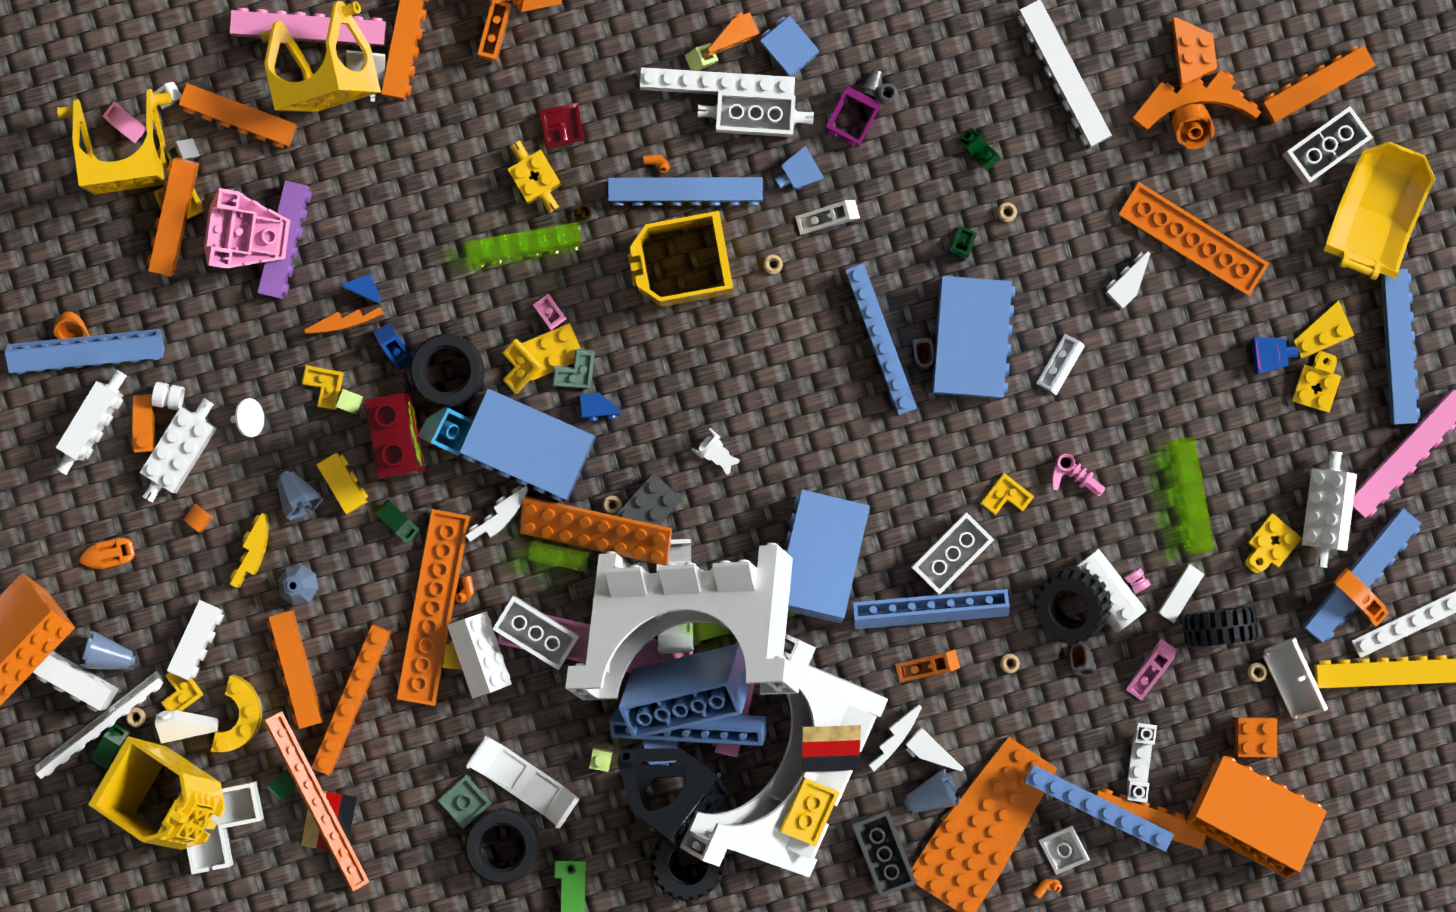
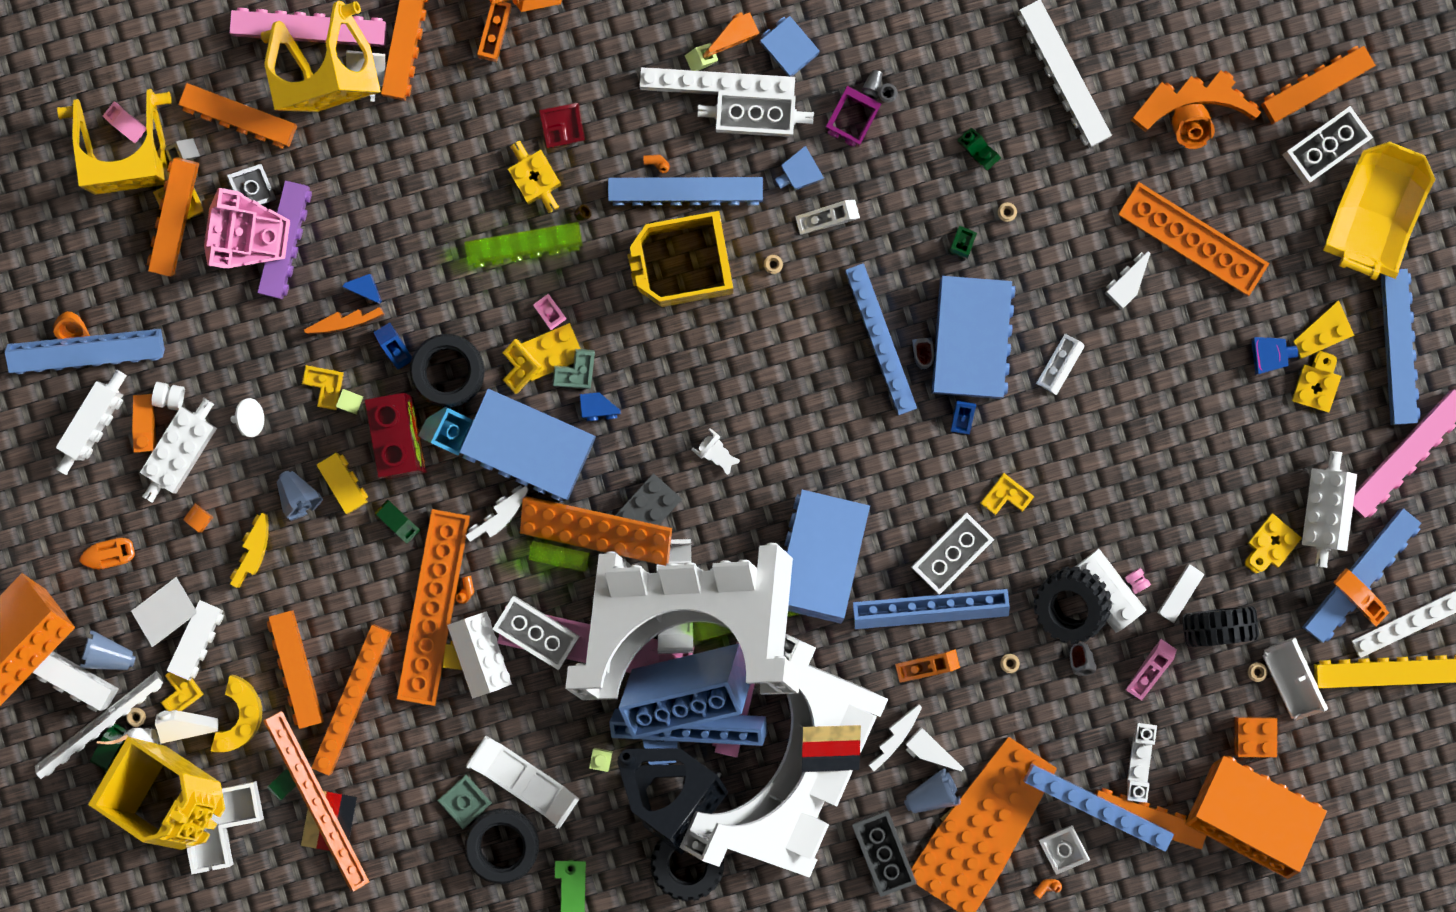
(143, 734): none -> white animal
(164, 612): none -> white sticker
(172, 88): white slope -> none
(252, 184): none -> flat silver slope
(306, 585): sand blue cone -> none
(612, 499): tan plate -> none
(809, 811): yellow plate -> none
(963, 417): none -> blue slope
(1079, 474): bright pink piece -> none
(1191, 495): clear neon green brick -> none
(1193, 51): orange wing -> none

